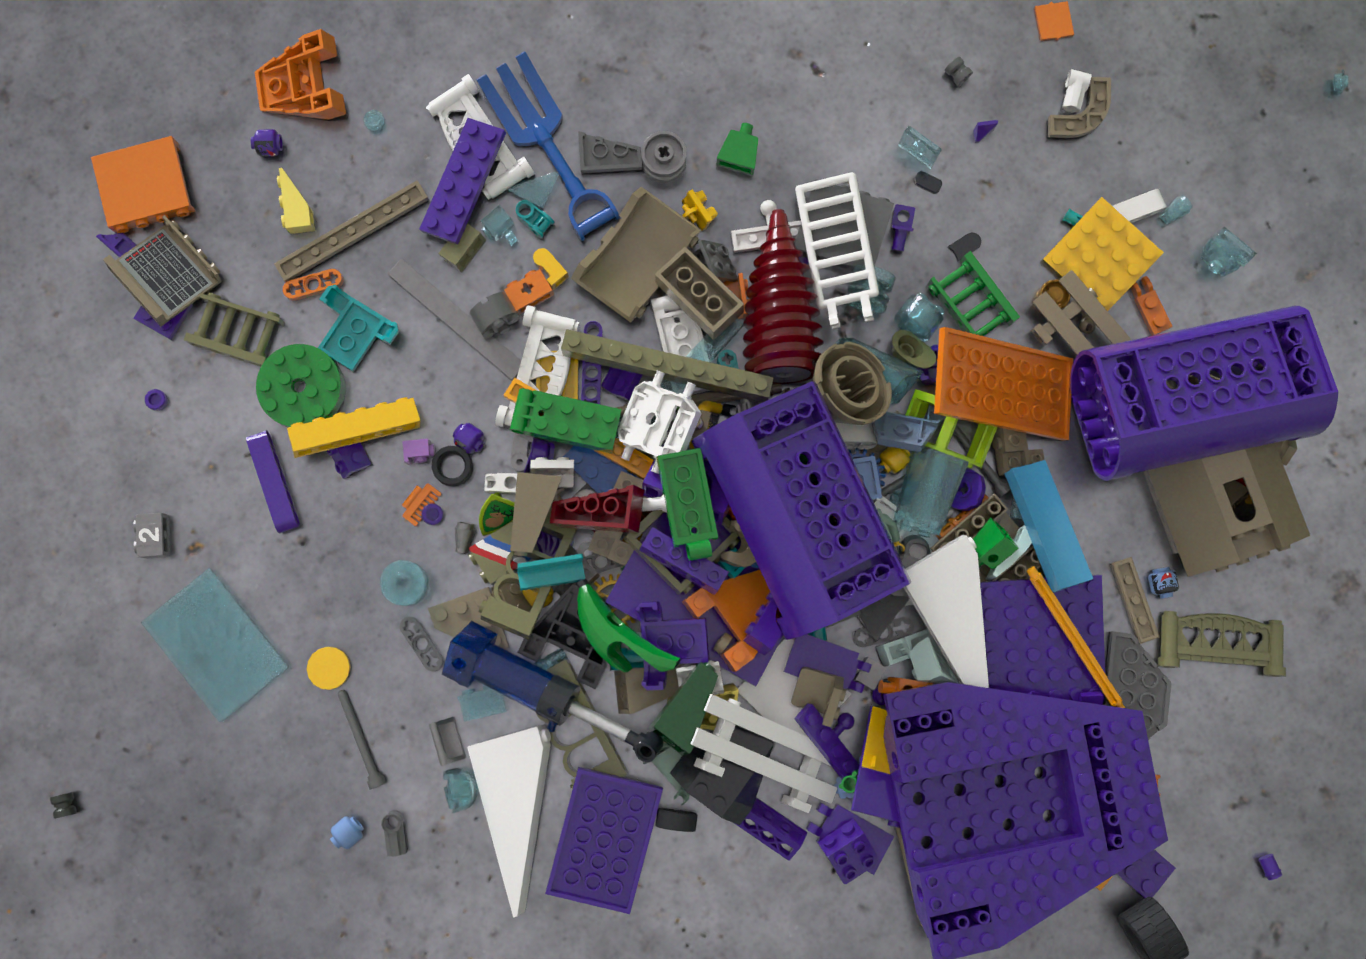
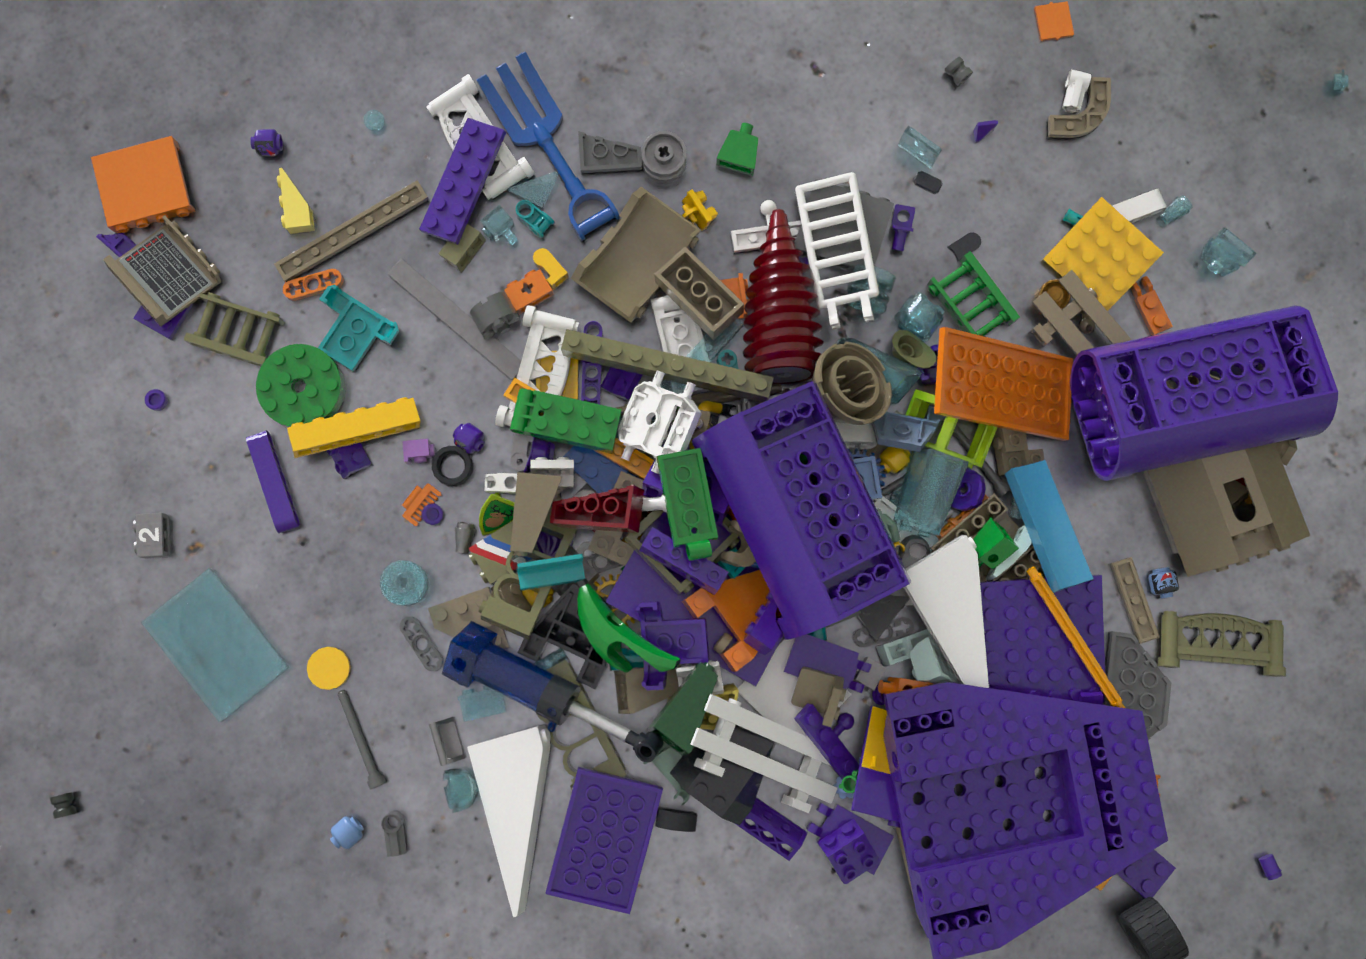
(295, 82): orange wedge -> none
(716, 259): dark grey bracket -> none

